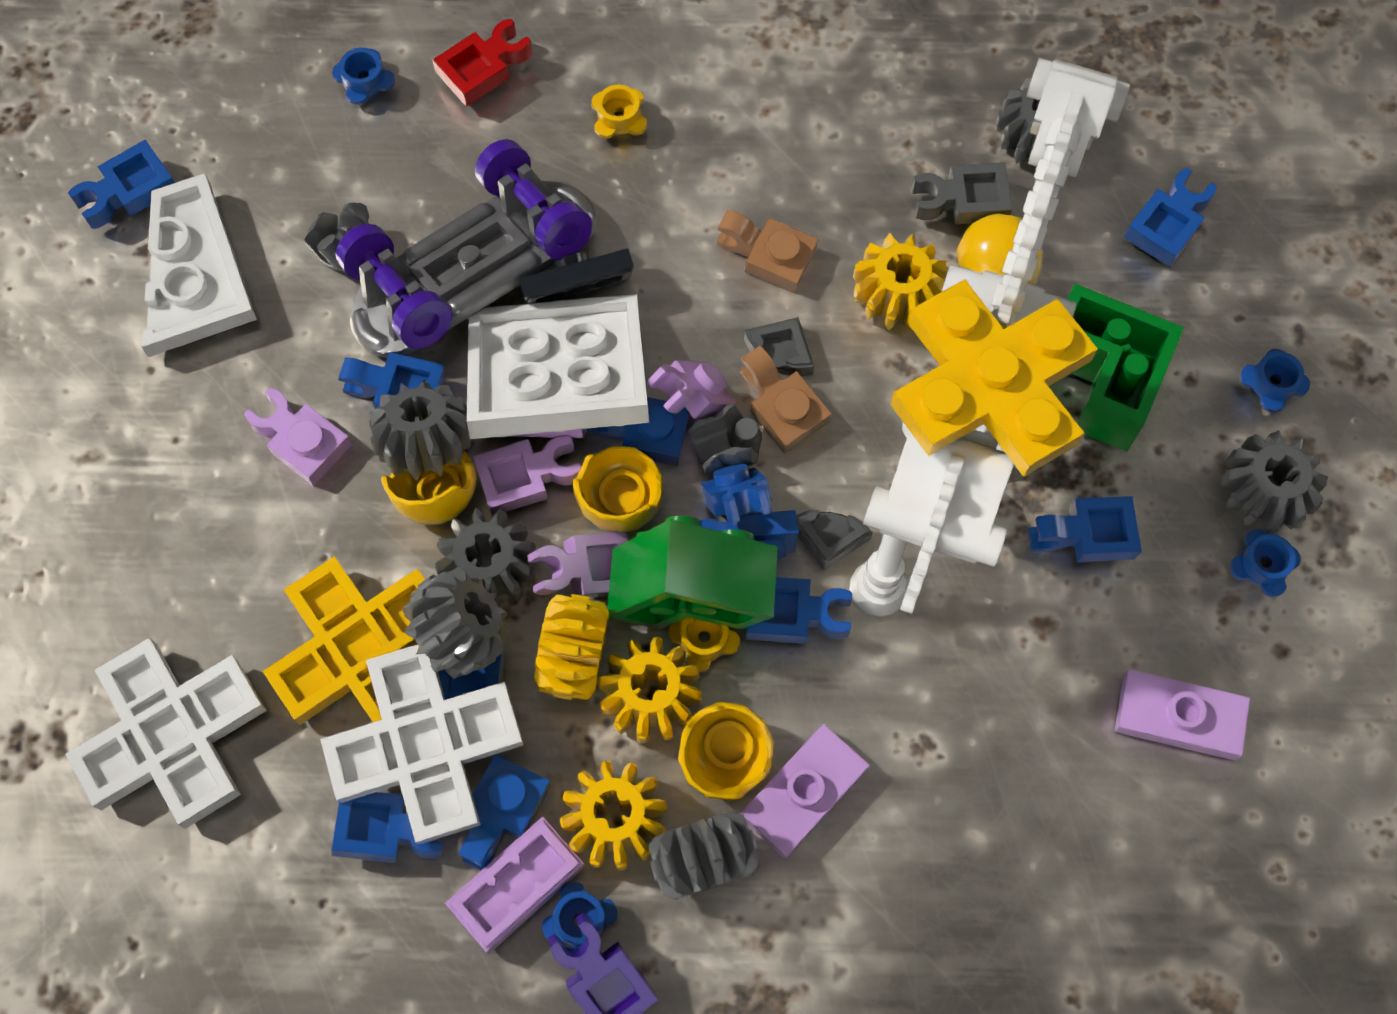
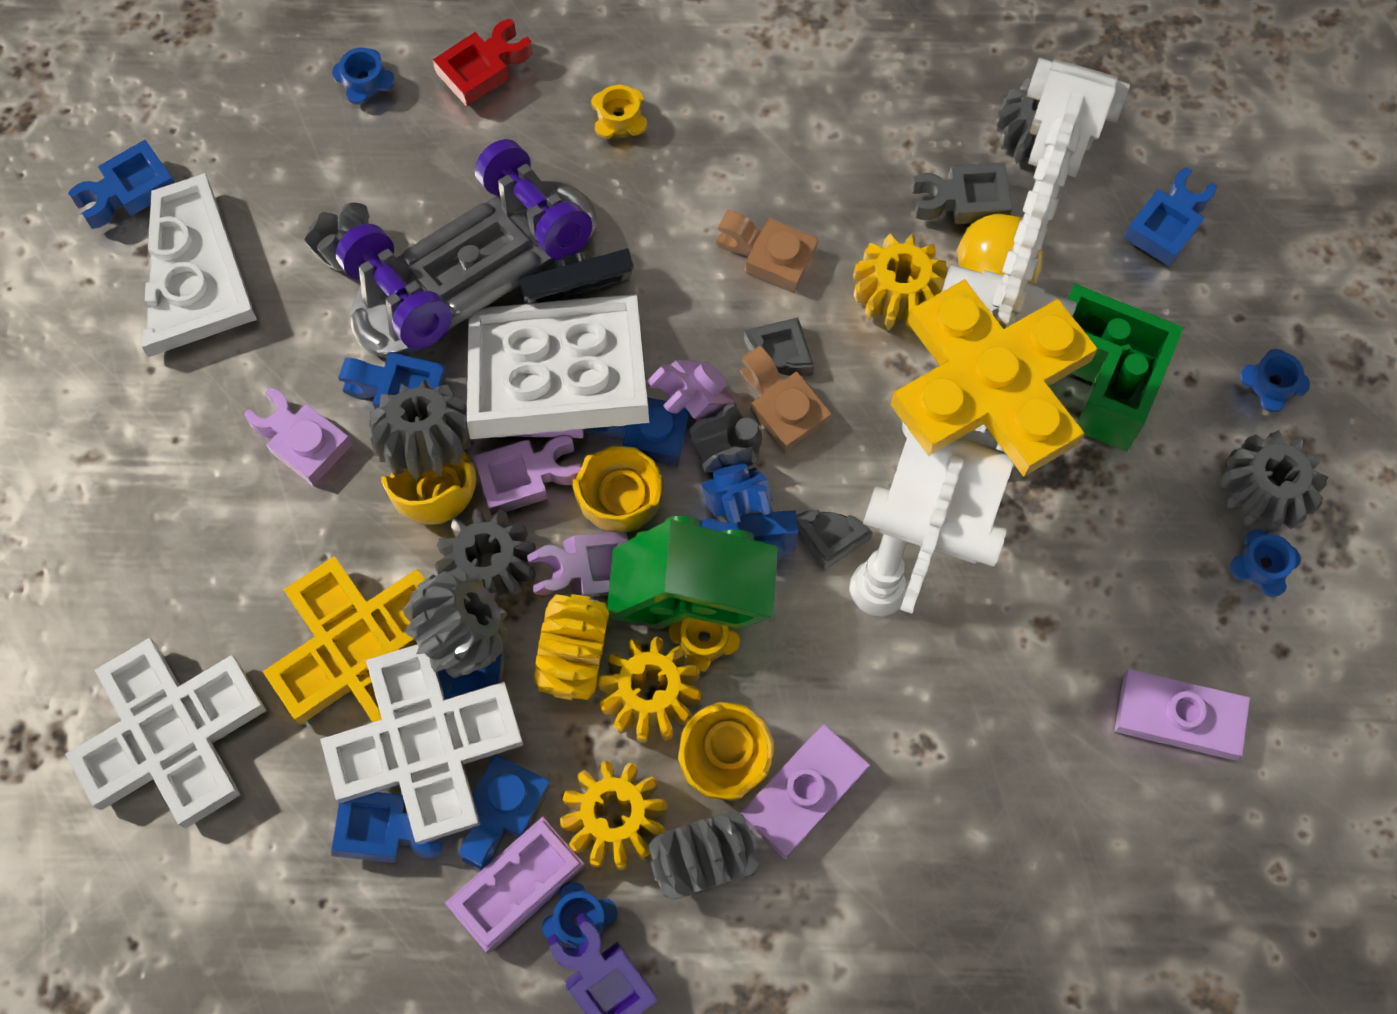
(798, 610): blue plate -> none
(1096, 526): blue plate -> none

